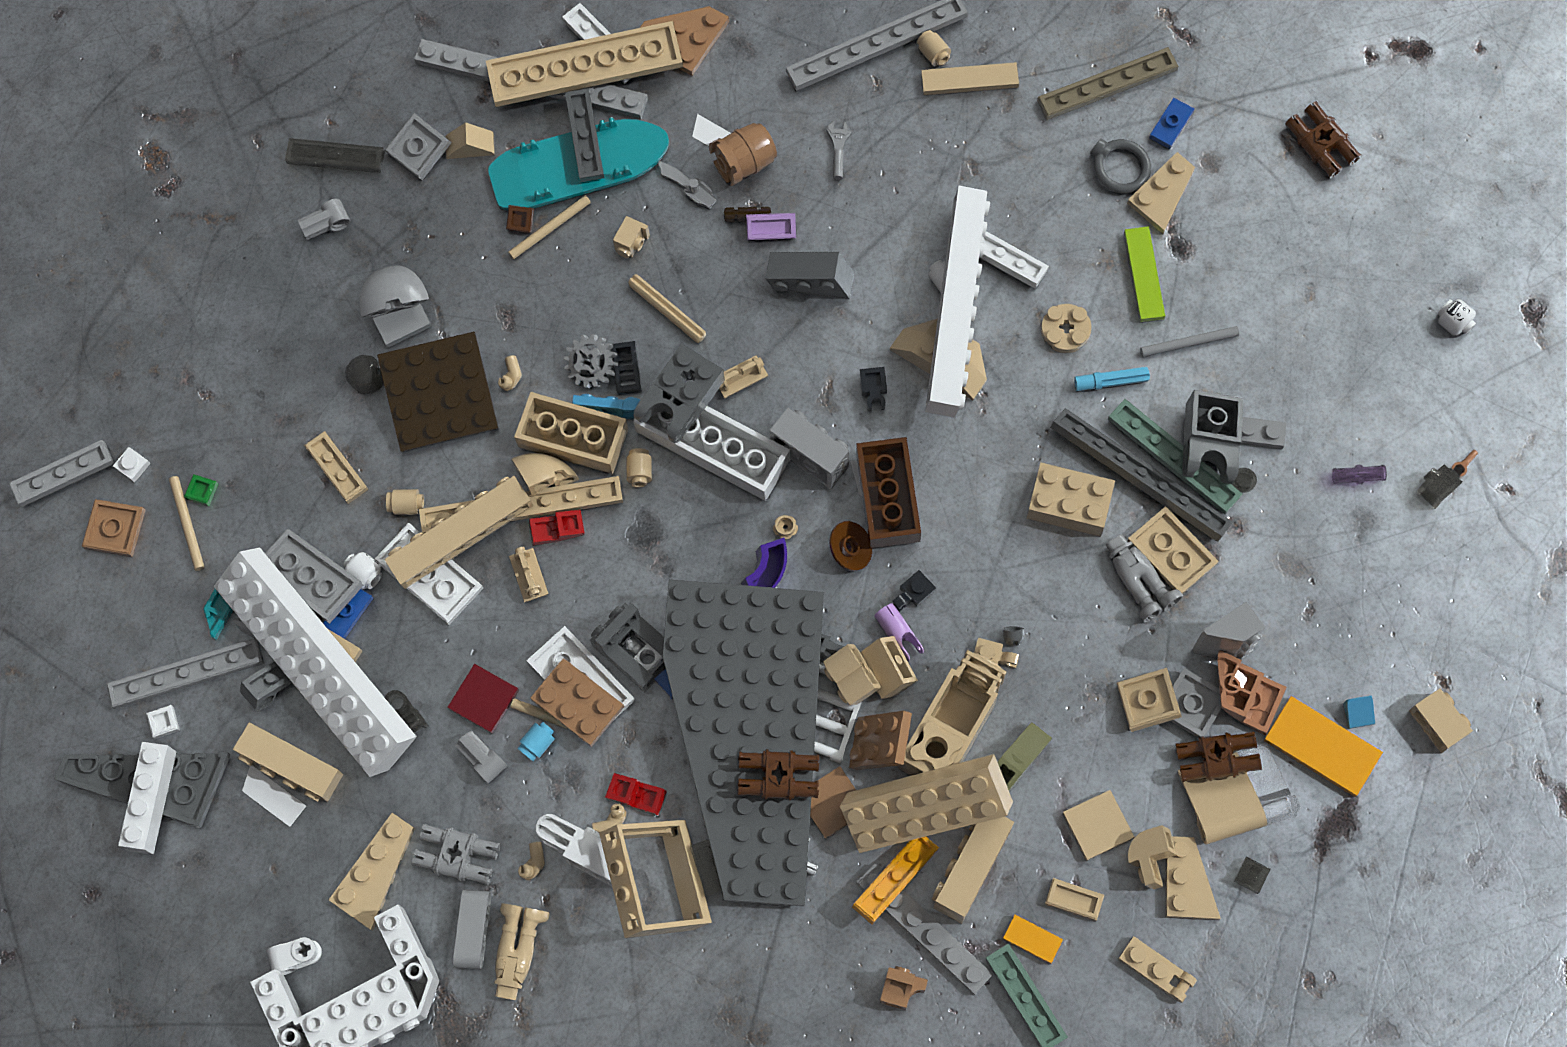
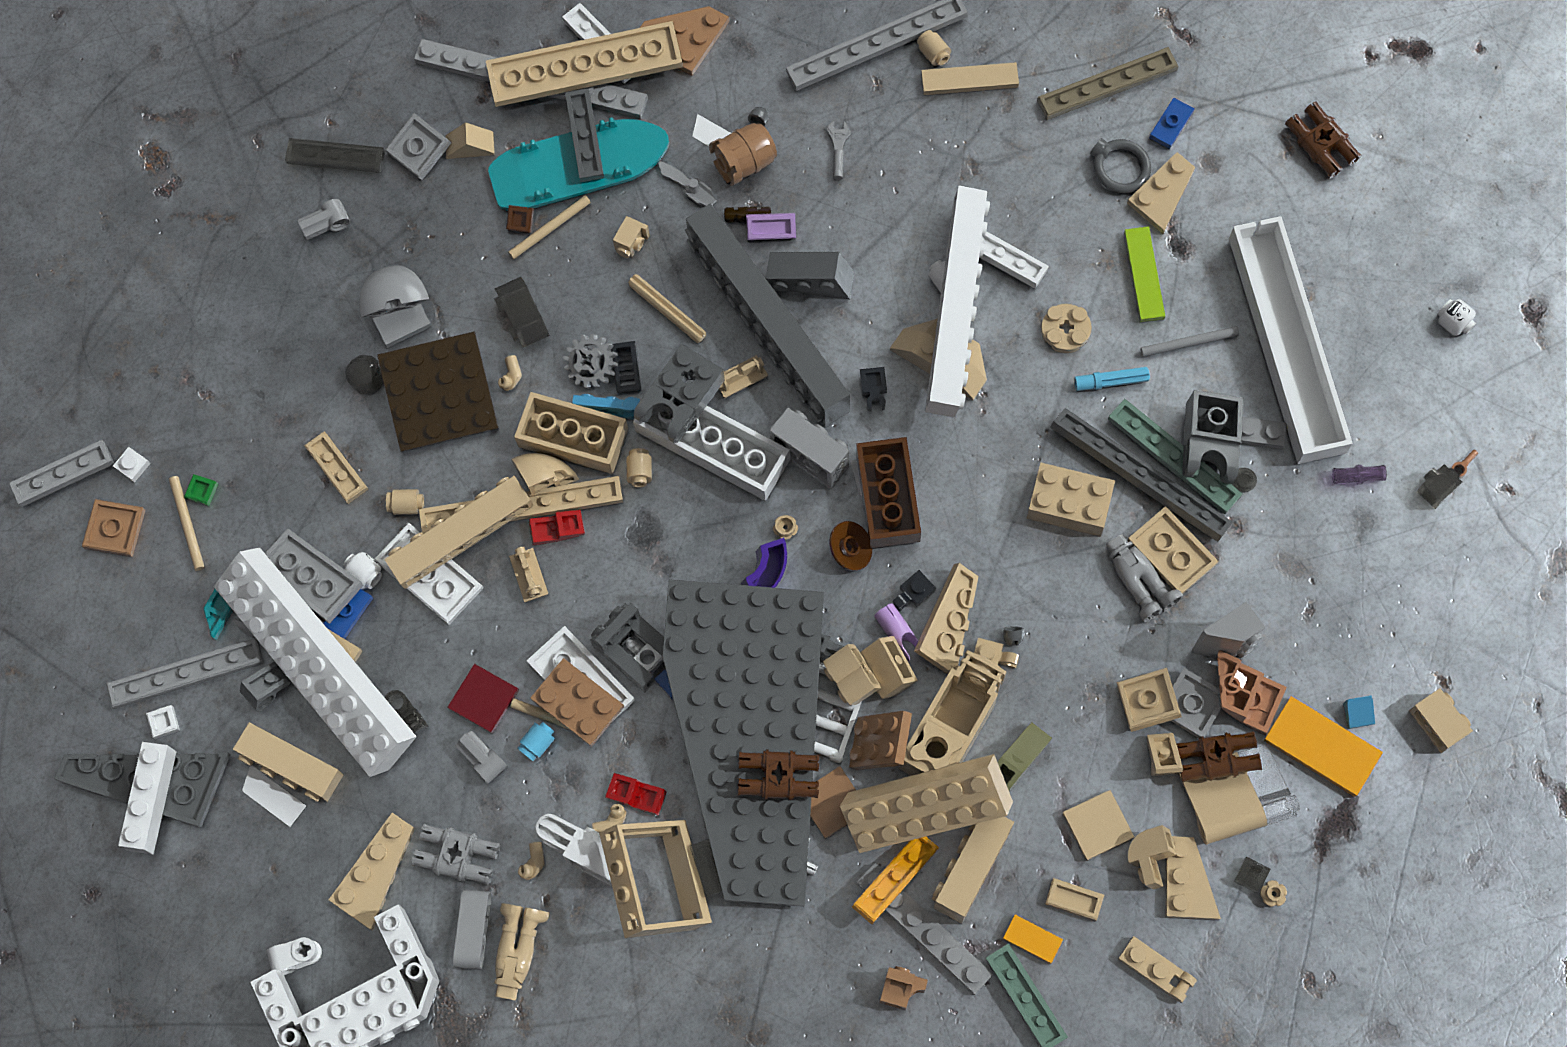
(521, 312): none -> clear smoke brick
(758, 115): none -> dark grey hinge
(767, 315): none -> dark grey piece
(946, 626): none -> tan wing
(1164, 754): none -> tan slope
(1268, 898): none -> tan plate
(1290, 340): none -> white piece

